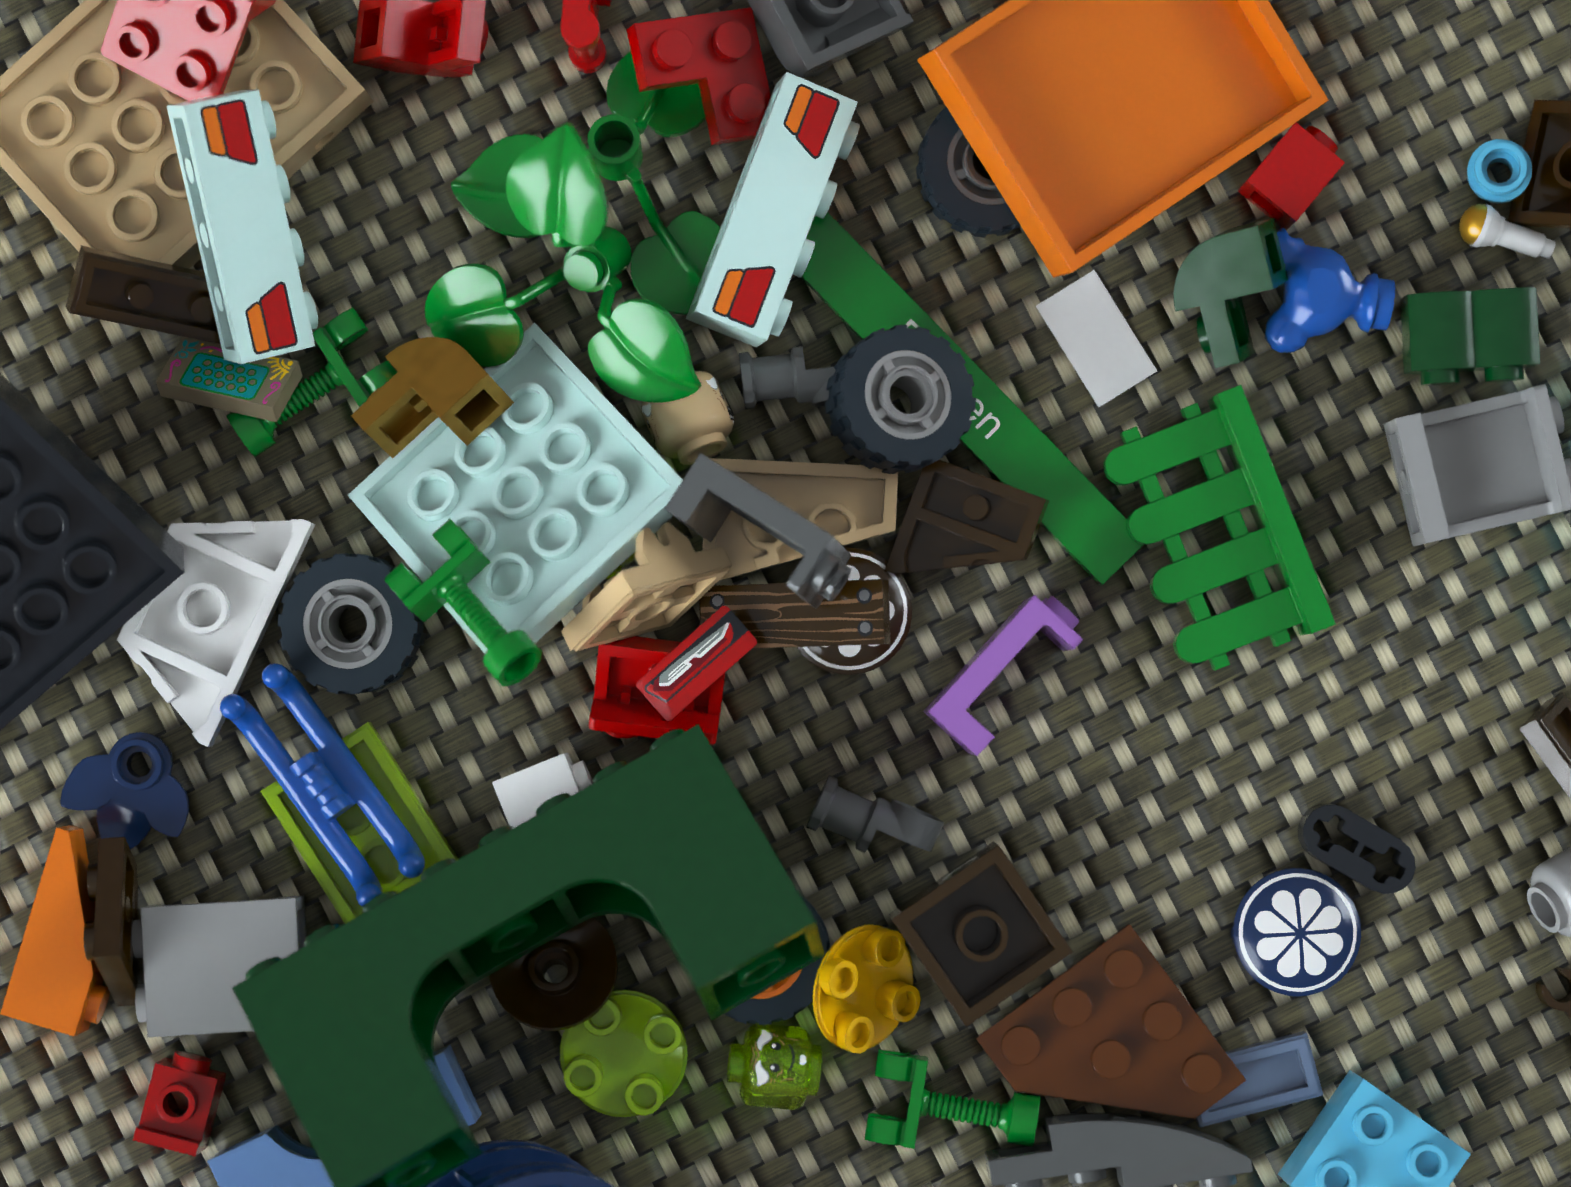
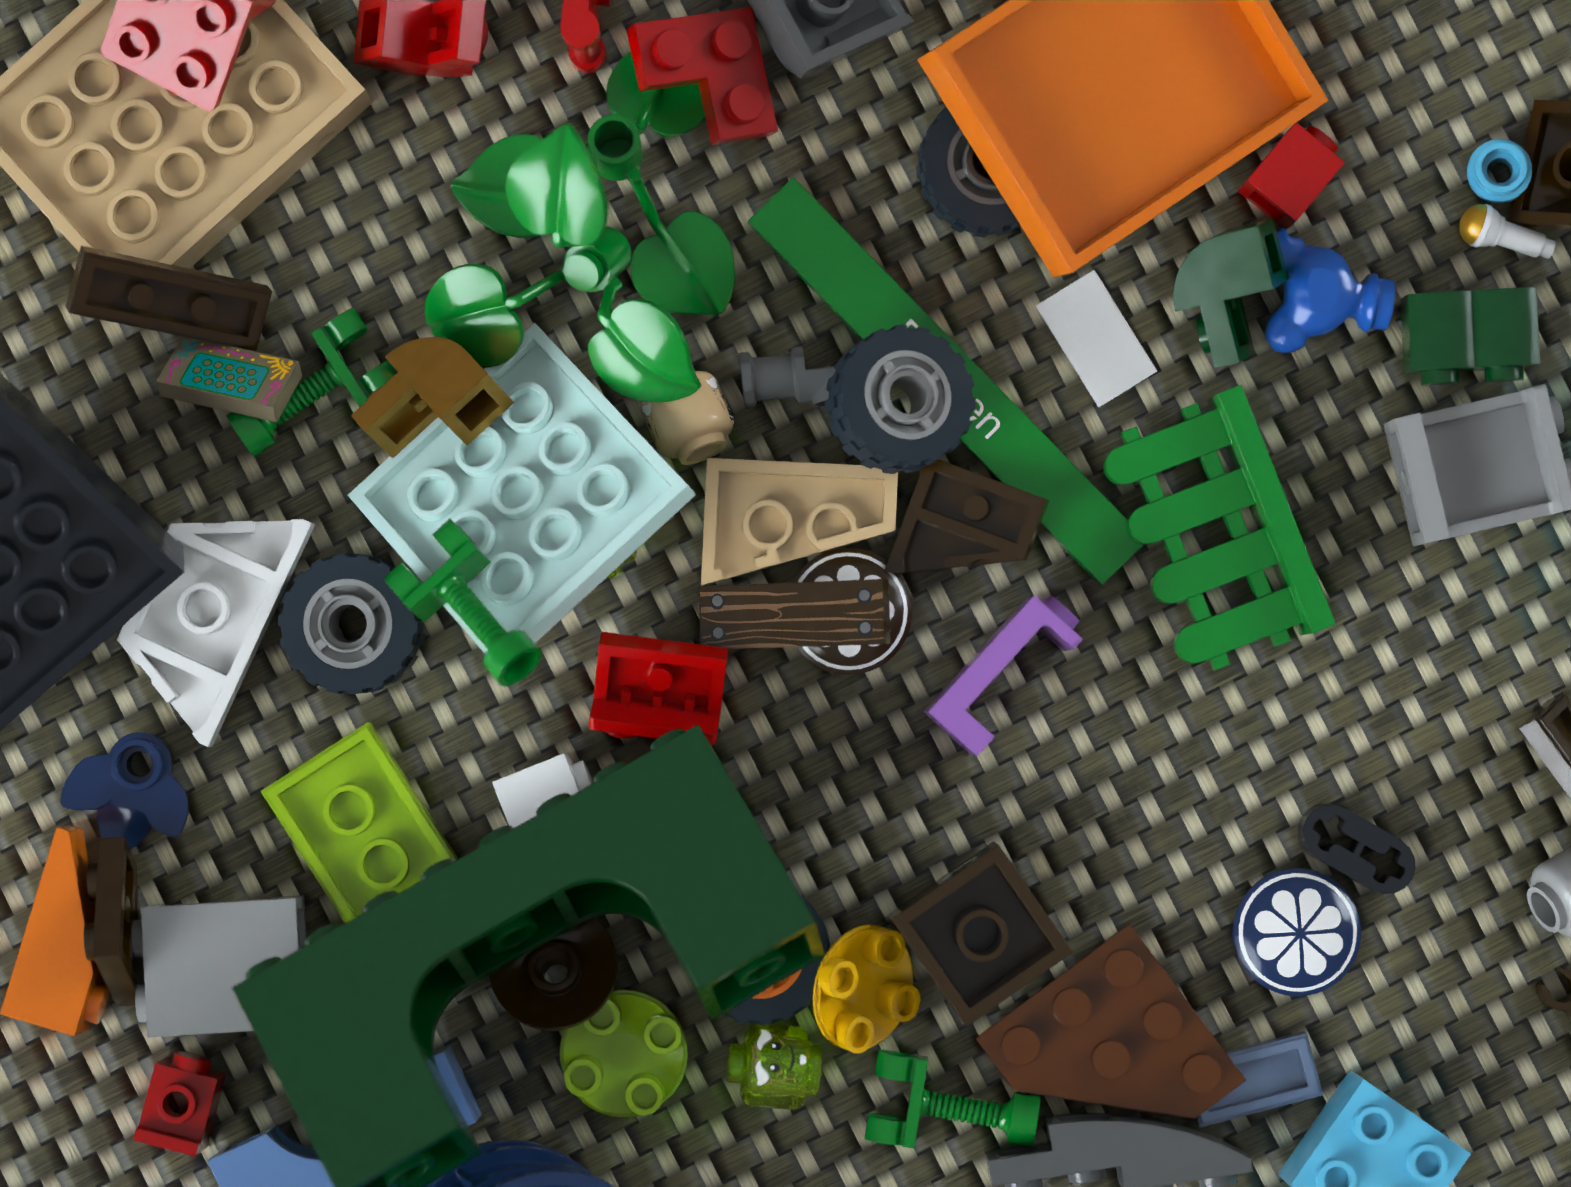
(243, 225): light aqua brick -> none
(325, 782): blue piece -> none
(650, 595): tan piece -> none
(696, 663): sticker -> none
(712, 492): dark grey panel -> none
(773, 211): light aqua brick -> none
(860, 818): dark grey connector -> none

